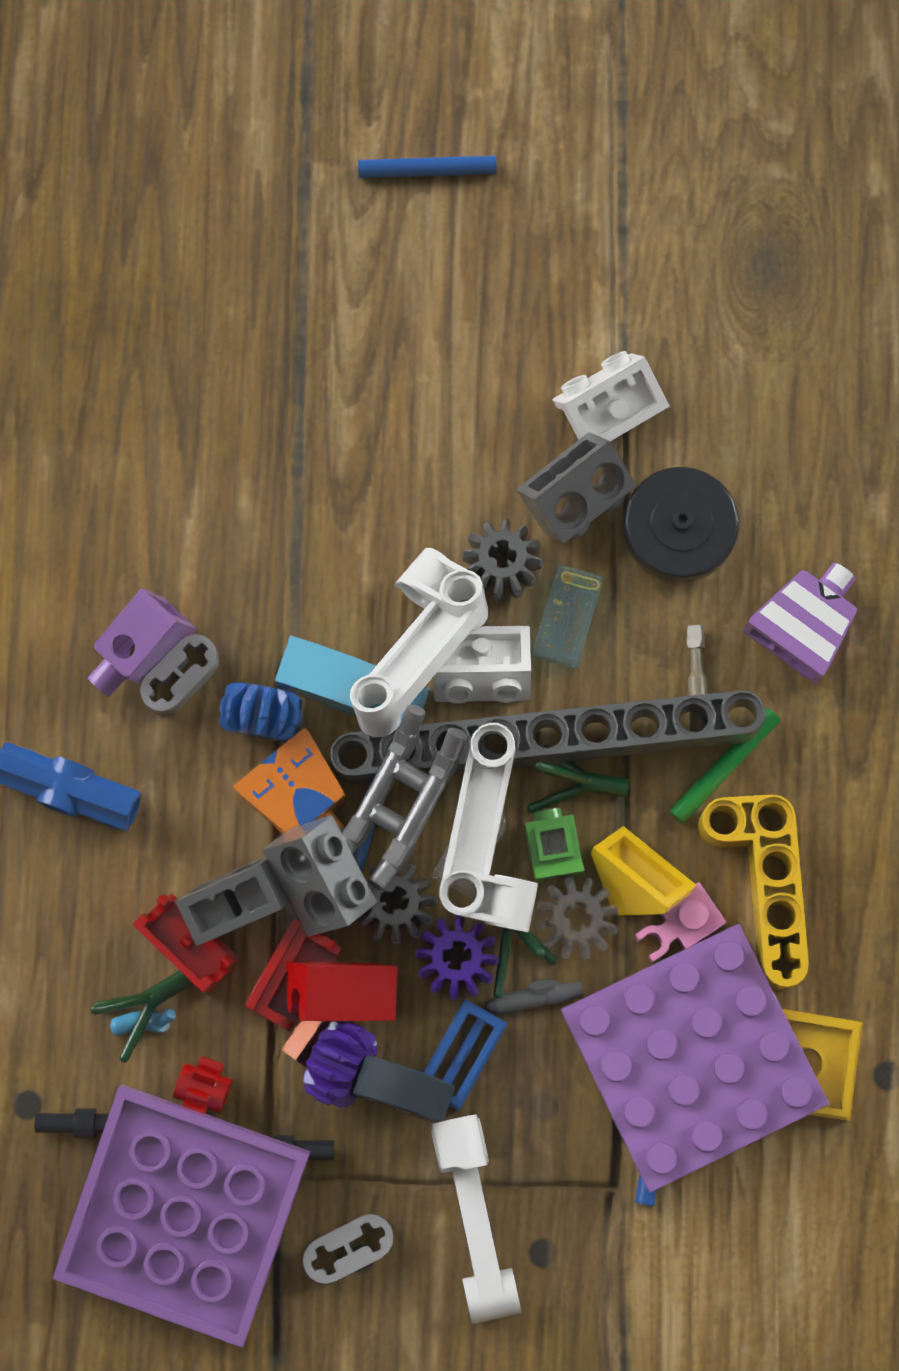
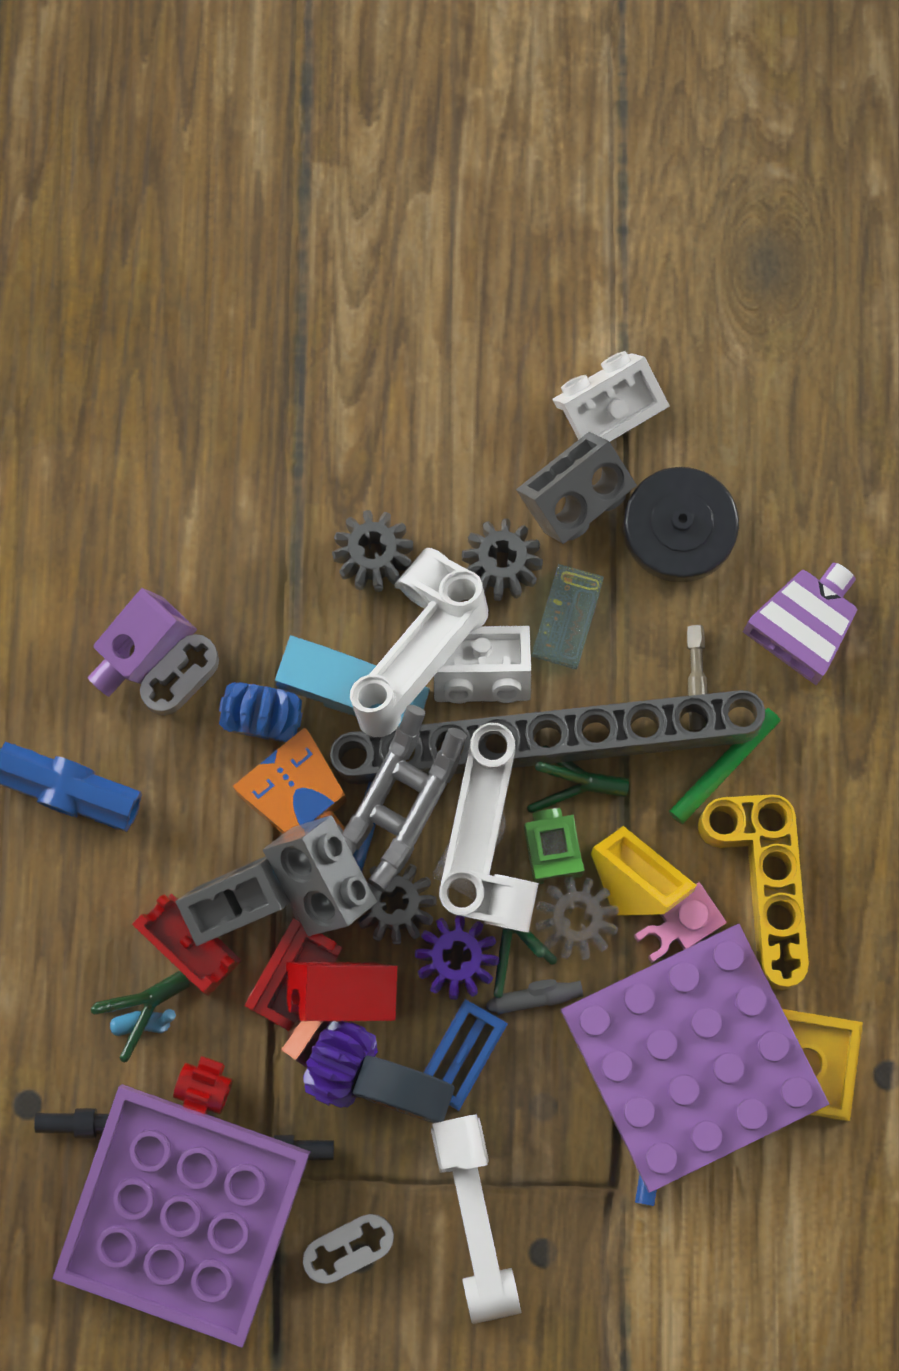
(364, 535): none -> dark grey gear
(427, 166): blue bar -> none

